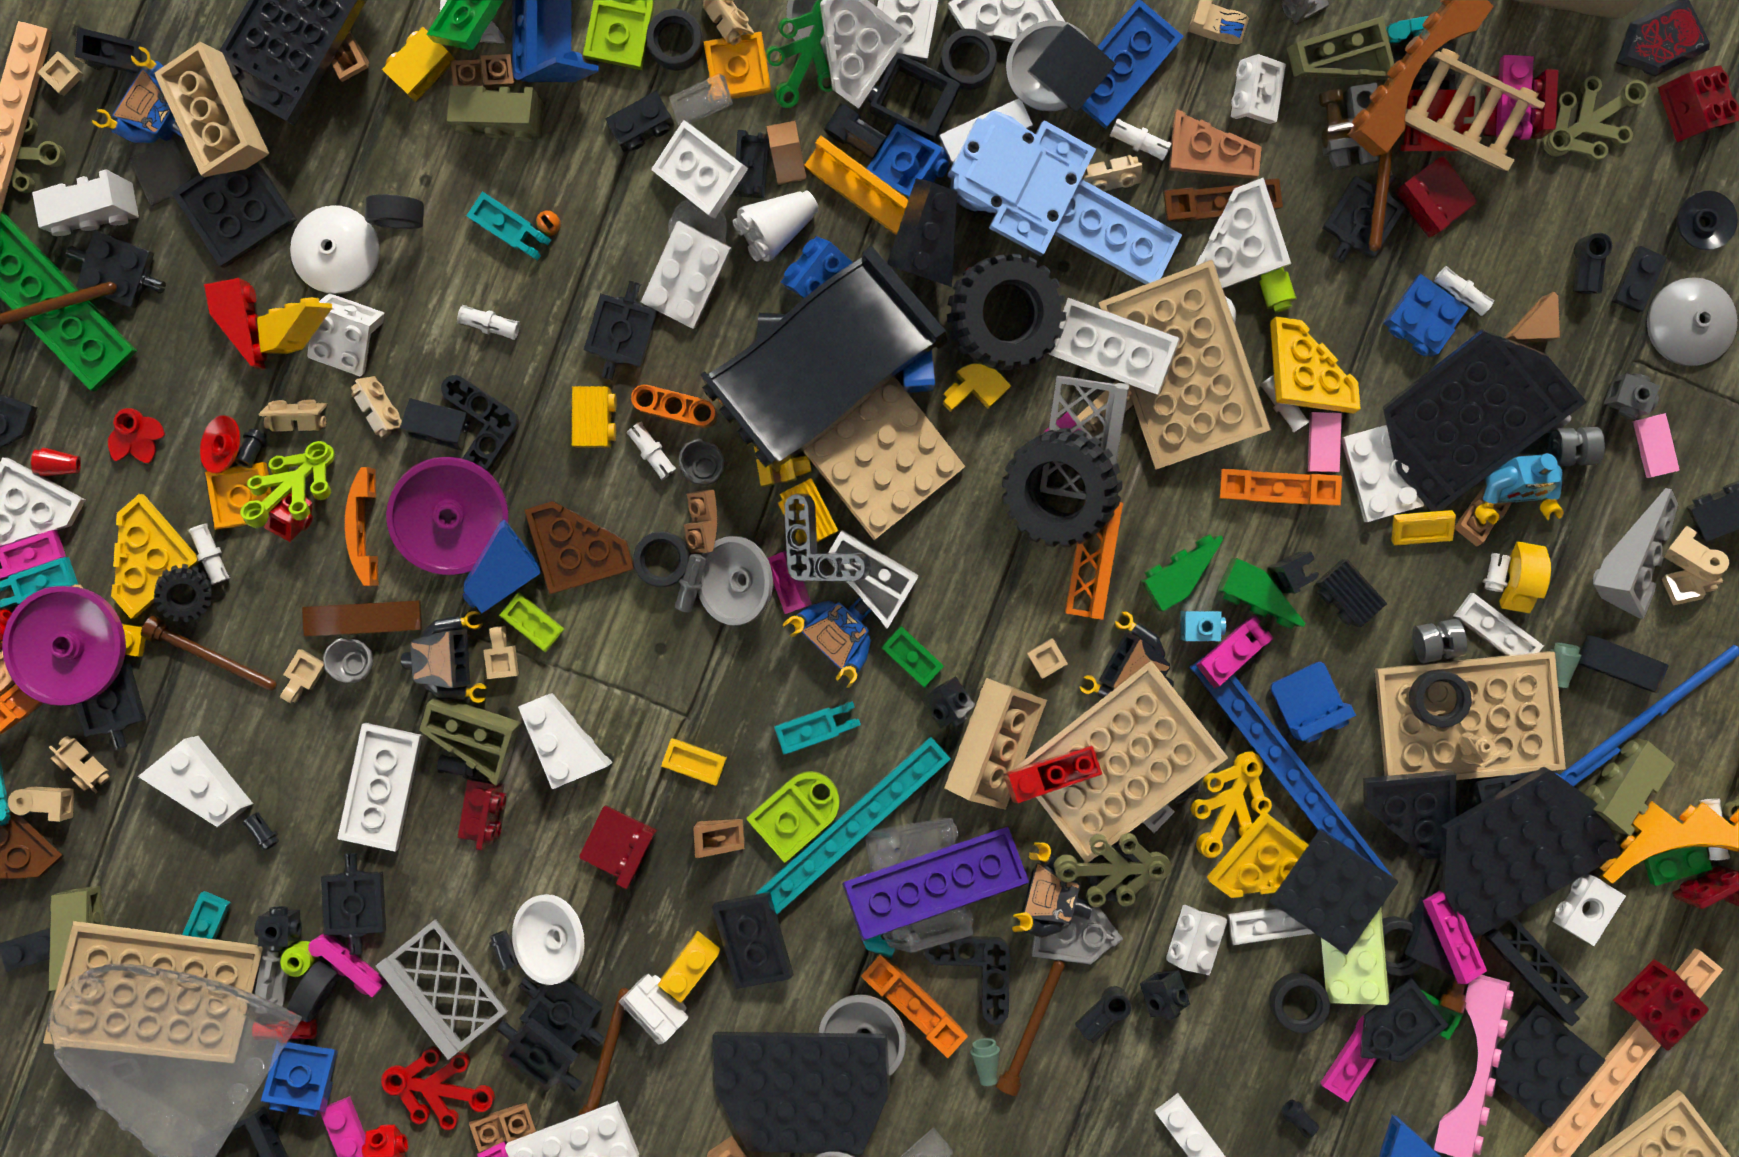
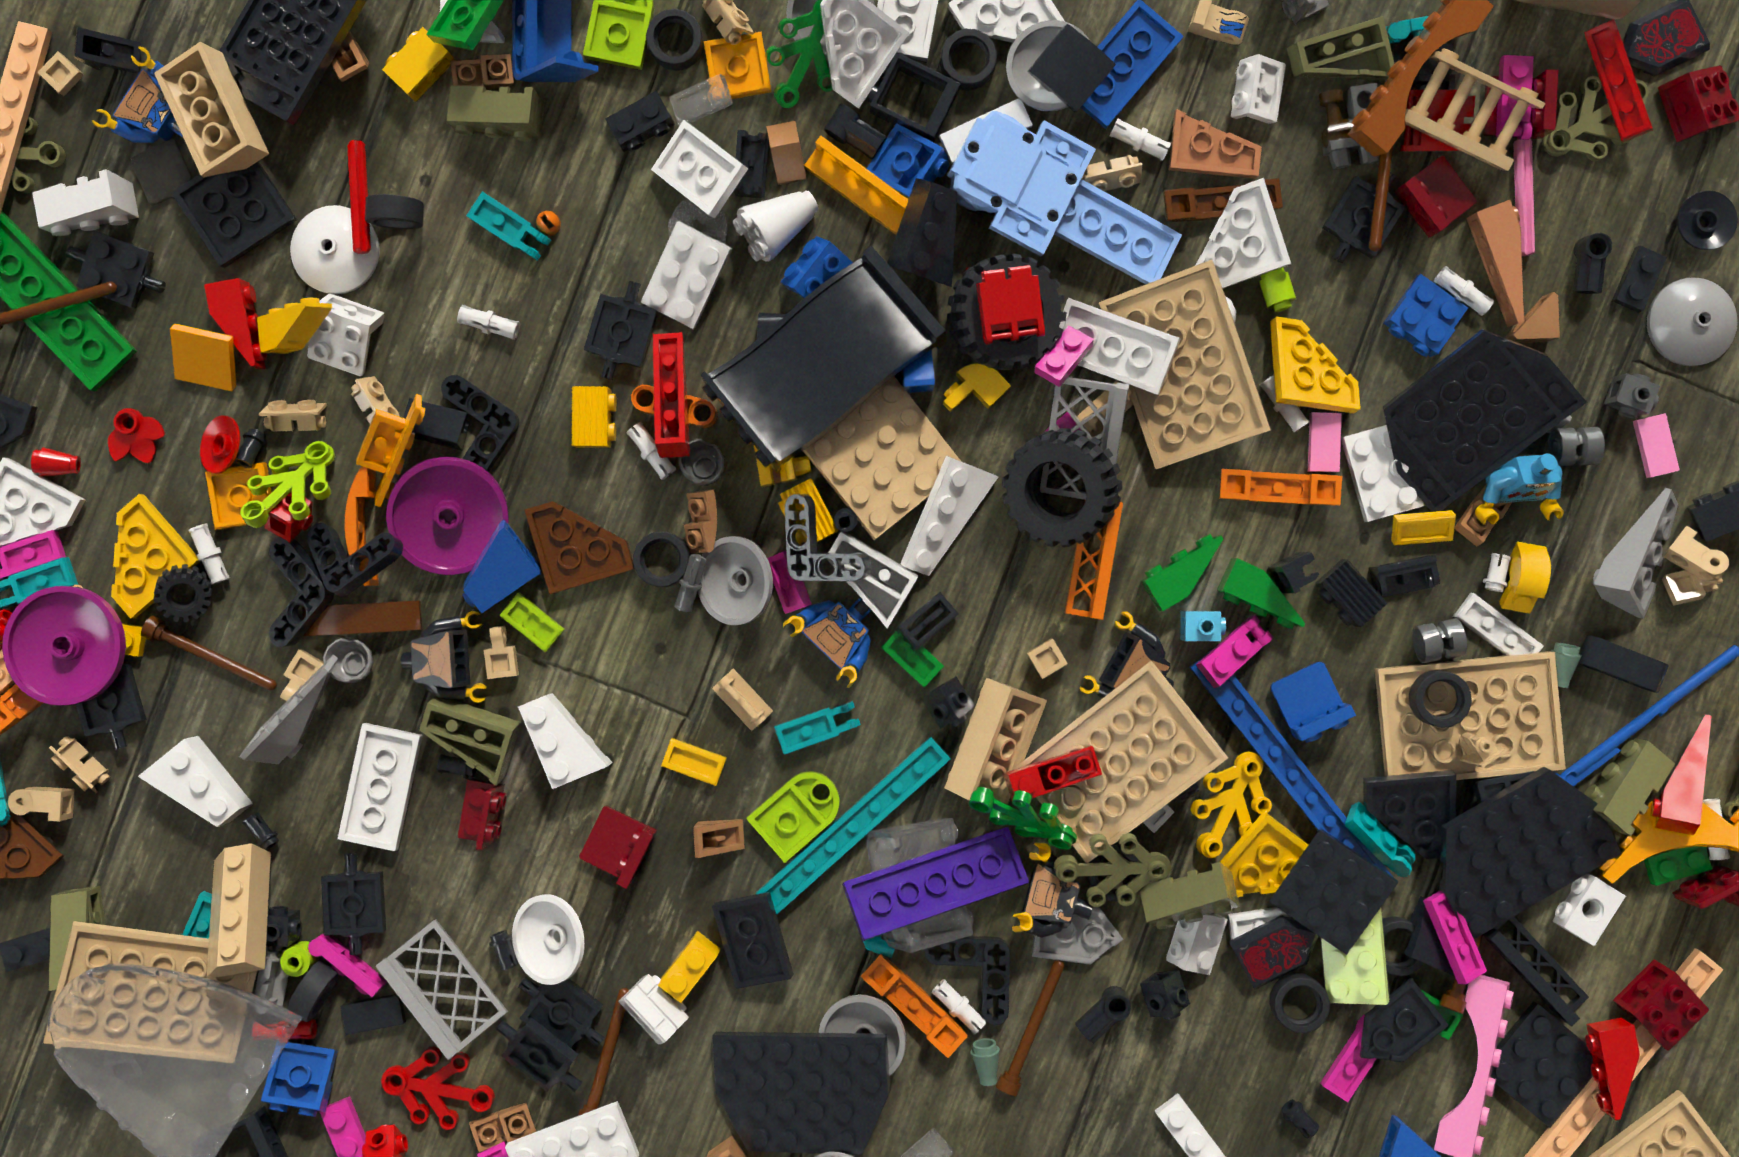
(203, 357): none -> light orange tile
(239, 911): none -> tan slope
(286, 727): none -> light grey wedge
(306, 590): none -> black beam
(343, 574): none -> black beam
(358, 195): none -> red axle
(373, 1014): none -> black tile
(385, 444): none -> light orange bracket
(670, 396): none -> red slope
(742, 699): none -> tan hinge
(845, 527): none -> black pin
(909, 636): none -> black tile
(948, 508): none -> white wing
(958, 1006): none -> white pin
(1010, 303): none -> red plate
(1026, 819): none -> green plant
(1064, 357): none -> plate
(1189, 897): none -> olive wedge
(1274, 949): none -> black tile
(1380, 840): none -> teal hinge
(1405, 576): none -> black hinge
(1499, 245): none -> nougat slope
(1524, 193): none -> bright pink axle
(1615, 1061): none -> red slope
(1618, 81): none -> red tile
(1682, 798): none -> slope

